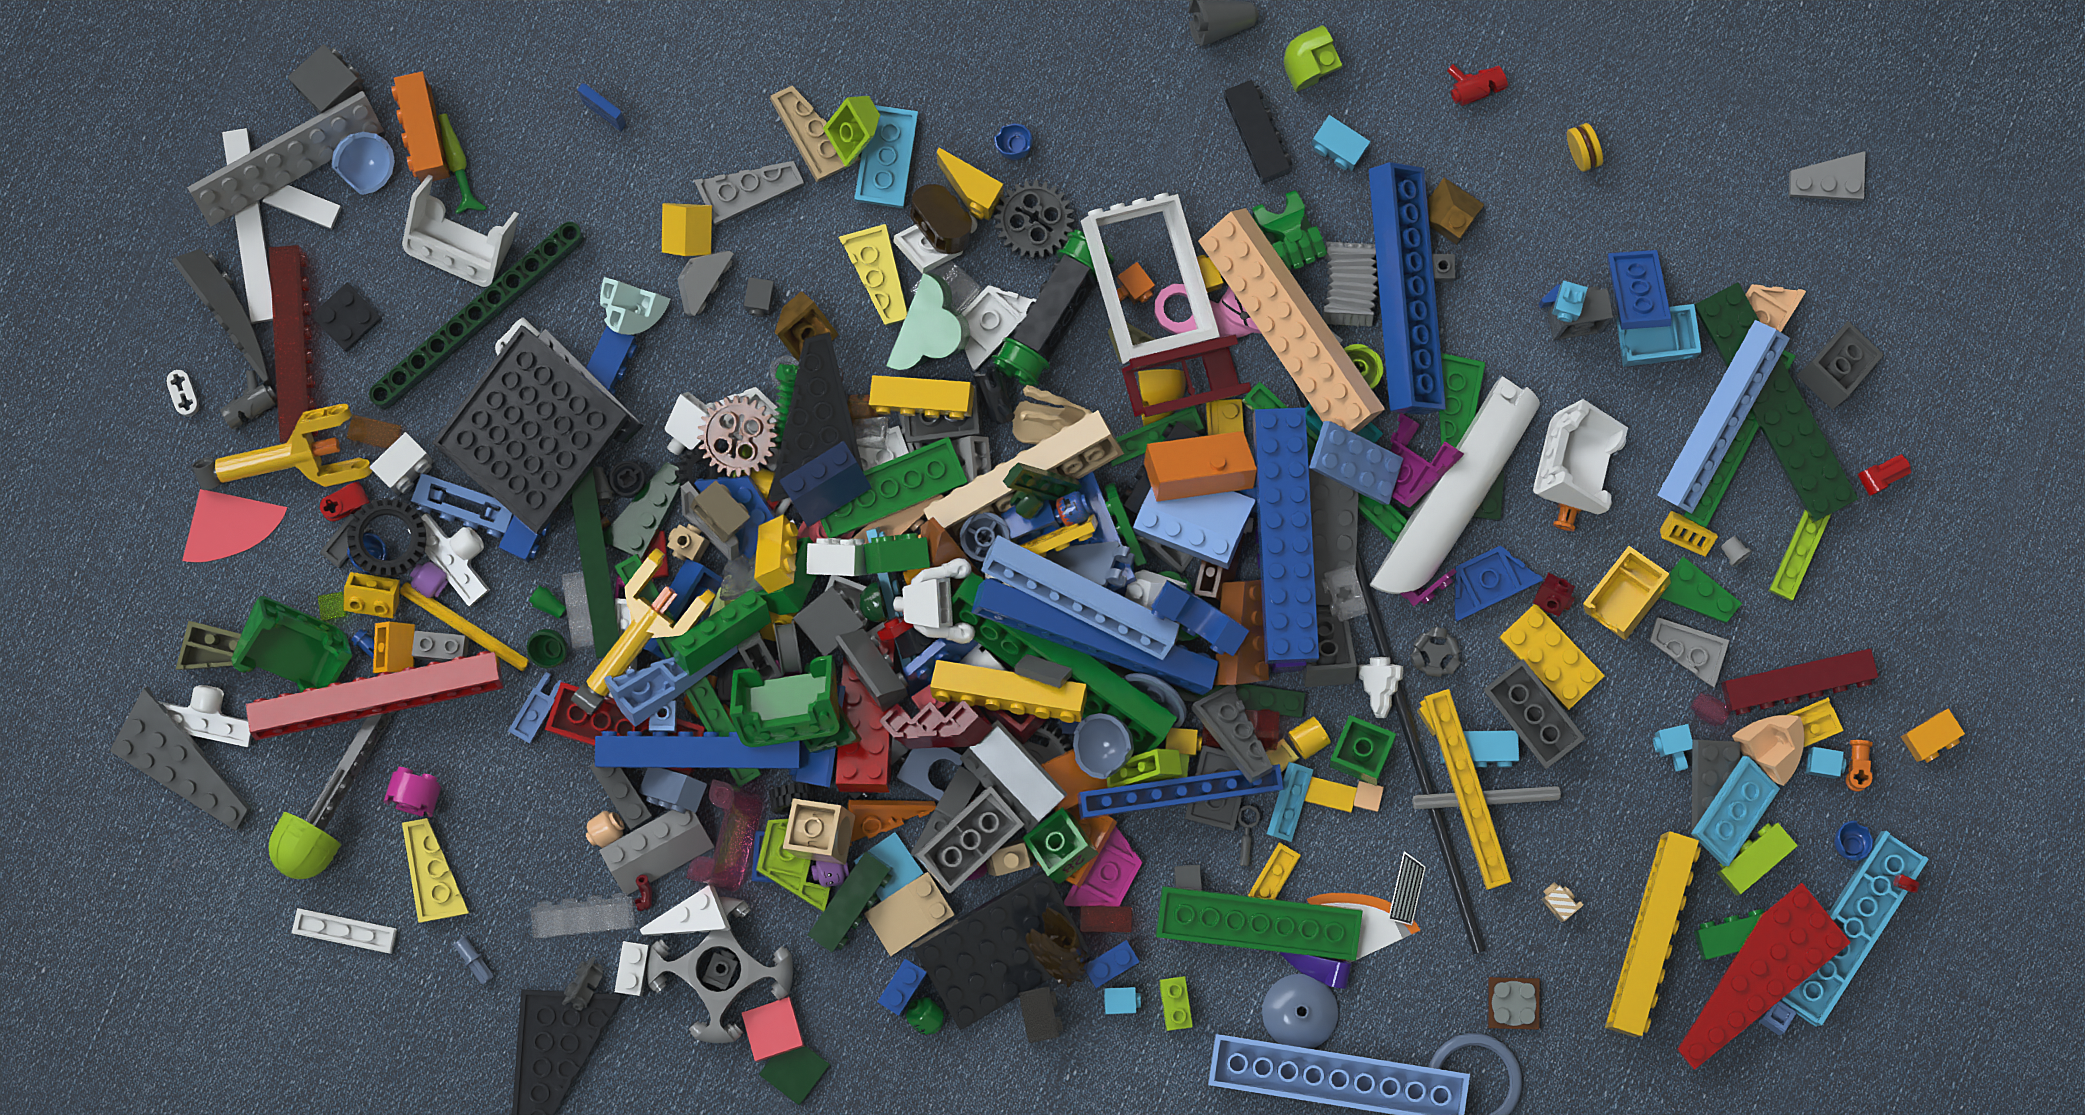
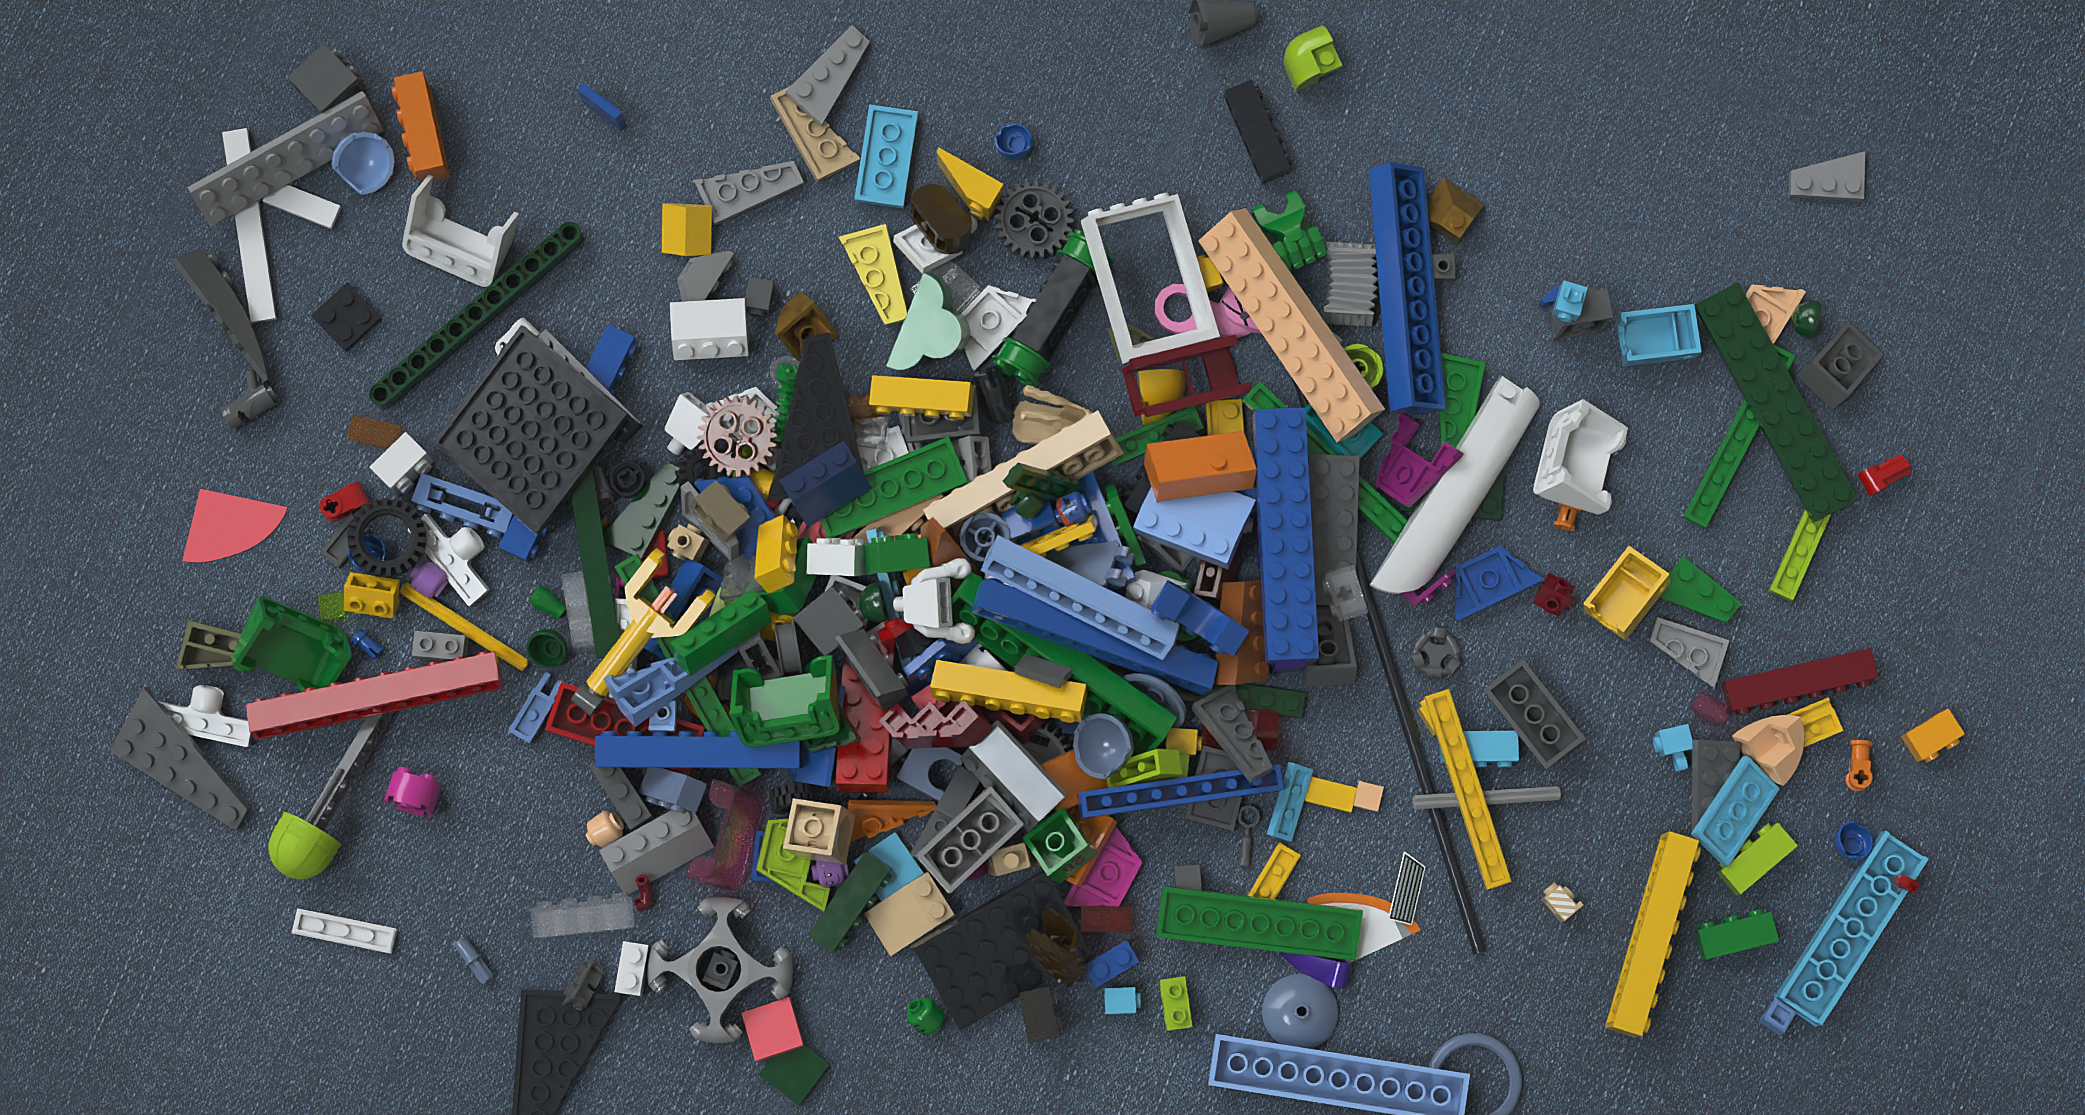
(188, 391): white beam -> none
(291, 337): clear red brick -> none
(298, 452): yellow piece -> none
(393, 647): light orange brick -> none
(431, 877): light yellow wing -> none
(457, 163): piece -> none
(630, 308): light aqua brick -> none
(697, 913): white wing -> none
(709, 329): none -> white slope
(826, 78): none -> light grey wing
(852, 127): lime slope -> none
(902, 987): blue brick -> none
(1135, 284): orange brick -> none
(1282, 755): light yellow tile -> none
(1309, 737): yellow piece -> none
(1340, 143): medium azure brick -> none
(1356, 462): medium blue plate -> none
(1362, 750): green brick -> none
(1380, 682): white rock -> none
(1473, 88): red piece -> none
(1513, 1003): light grey piece -> none
(1551, 656): yellow plate -> none
(1585, 147): yellow head -> none
(1639, 289): blue plate -> none
(1682, 522): yellow slope -> none
(1723, 416): light blue brick -> none
(1735, 551): light grey piece -> none
(1777, 956): red wing -> none
(1806, 318): none -> dark green piece
(1825, 762): medium azure brick -> none

